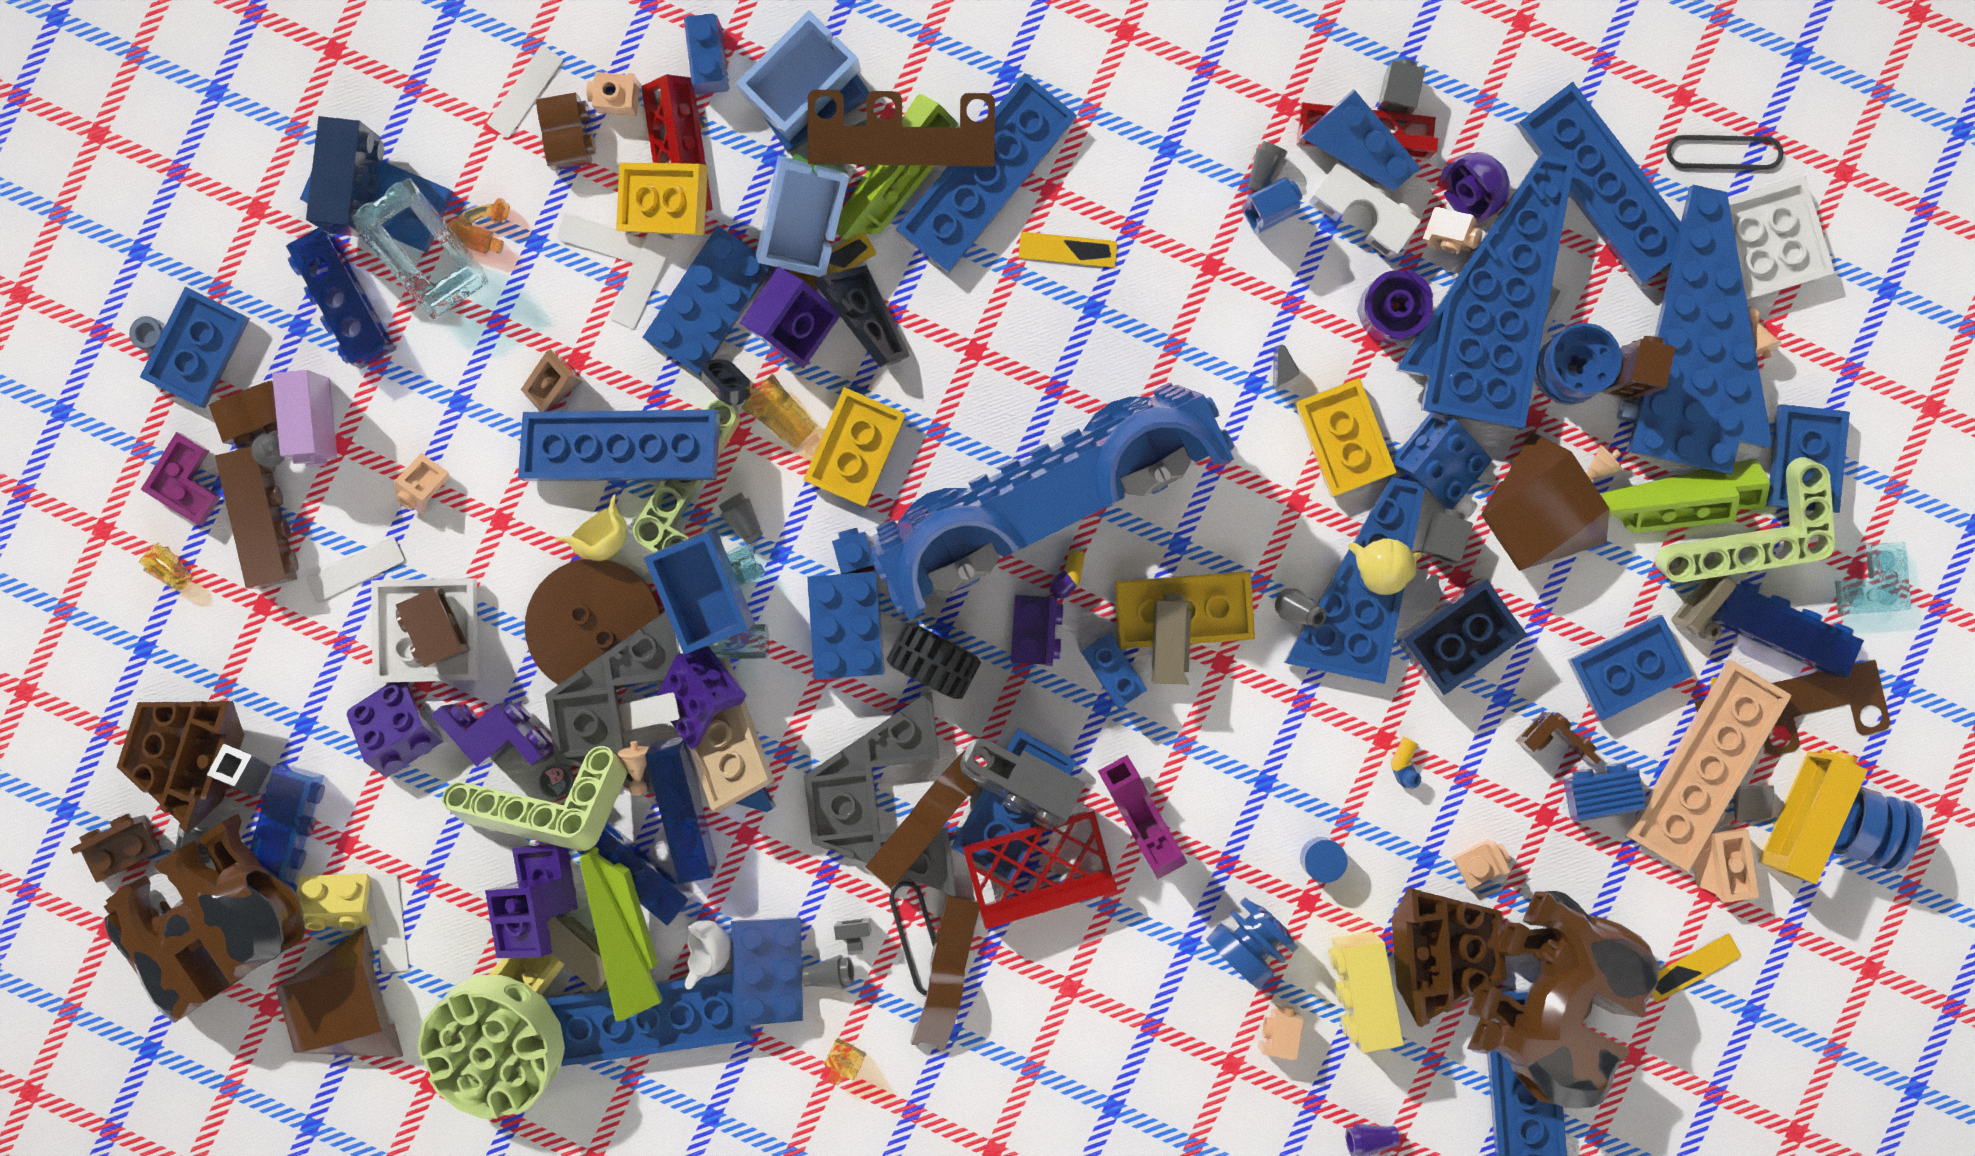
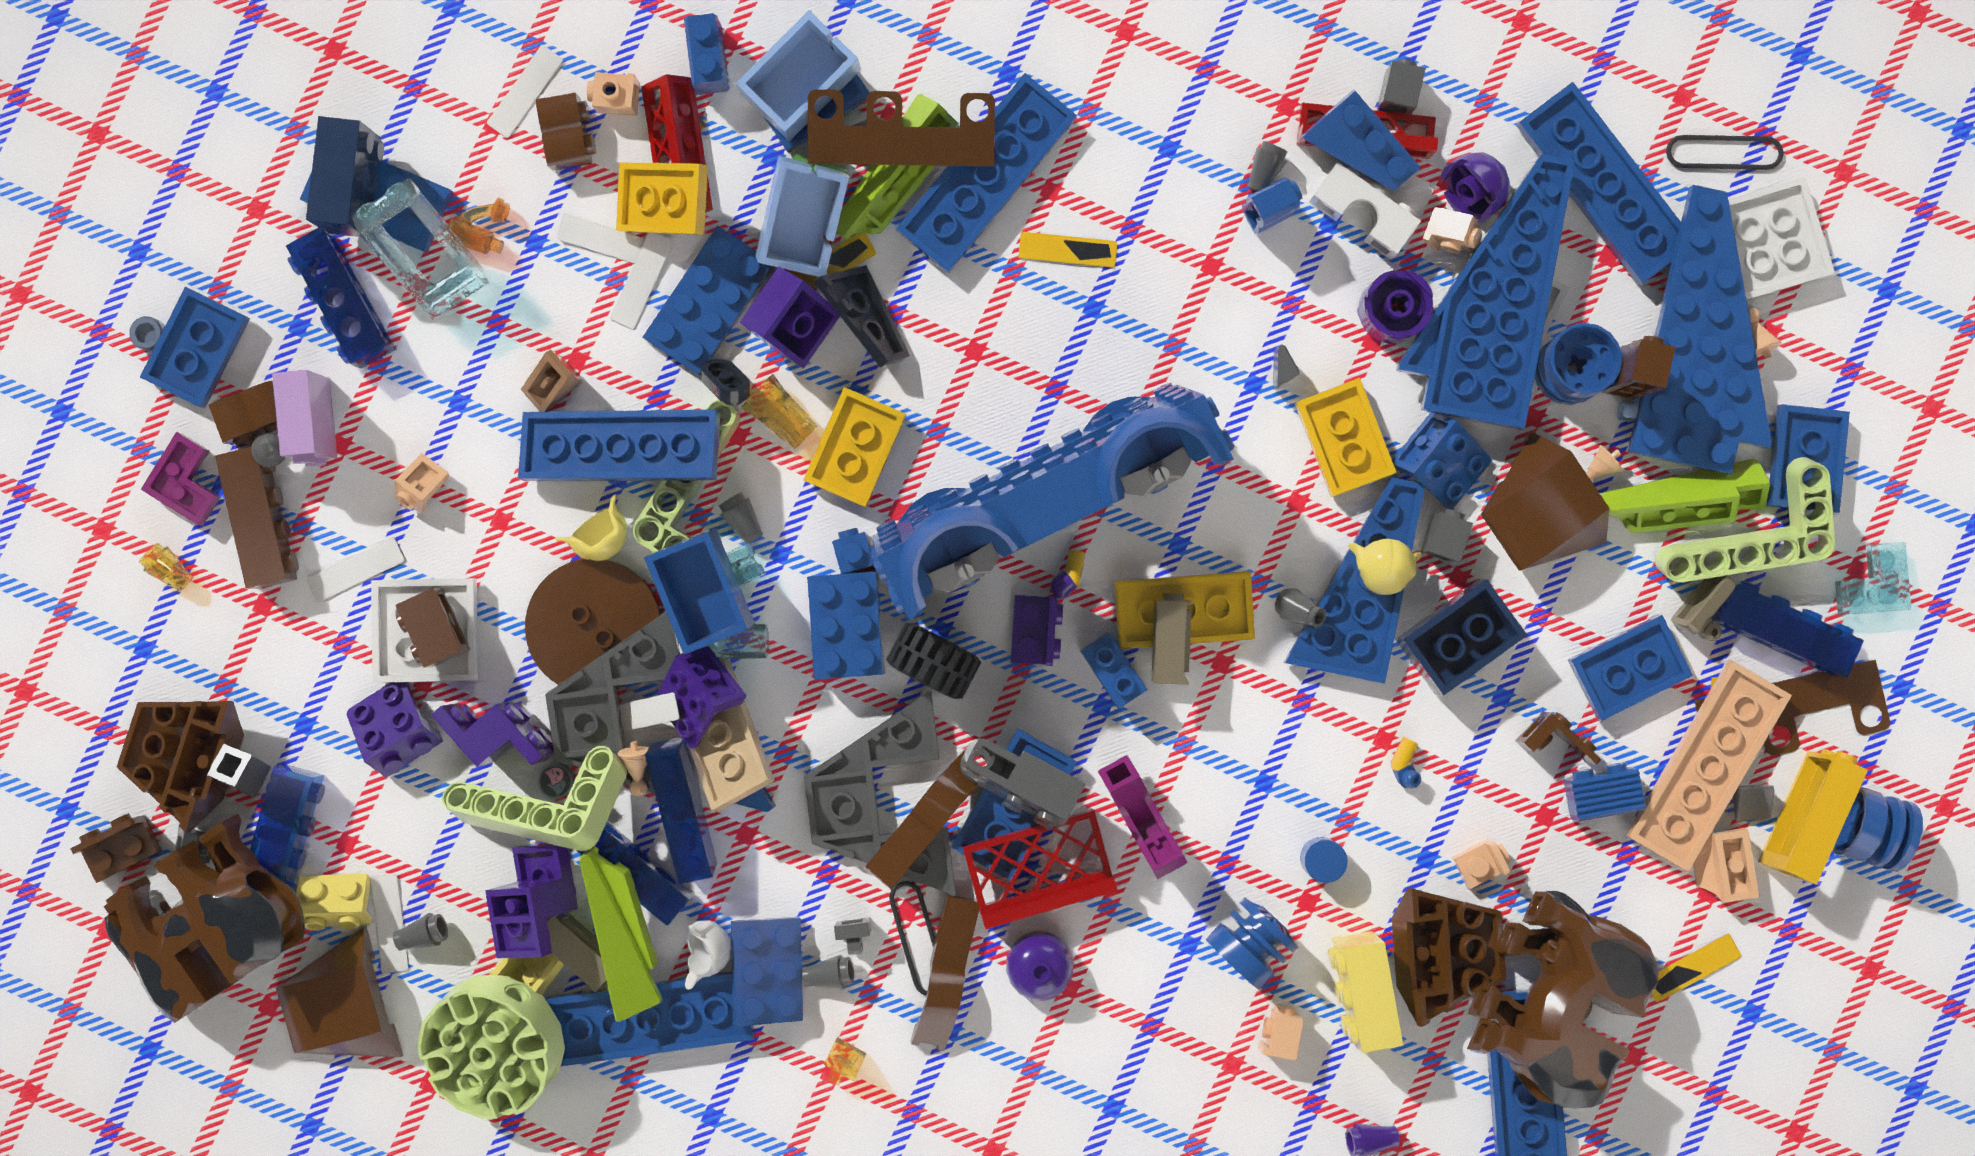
(424, 932): none -> dark grey cone
(1039, 965): none -> dark purple cylinder

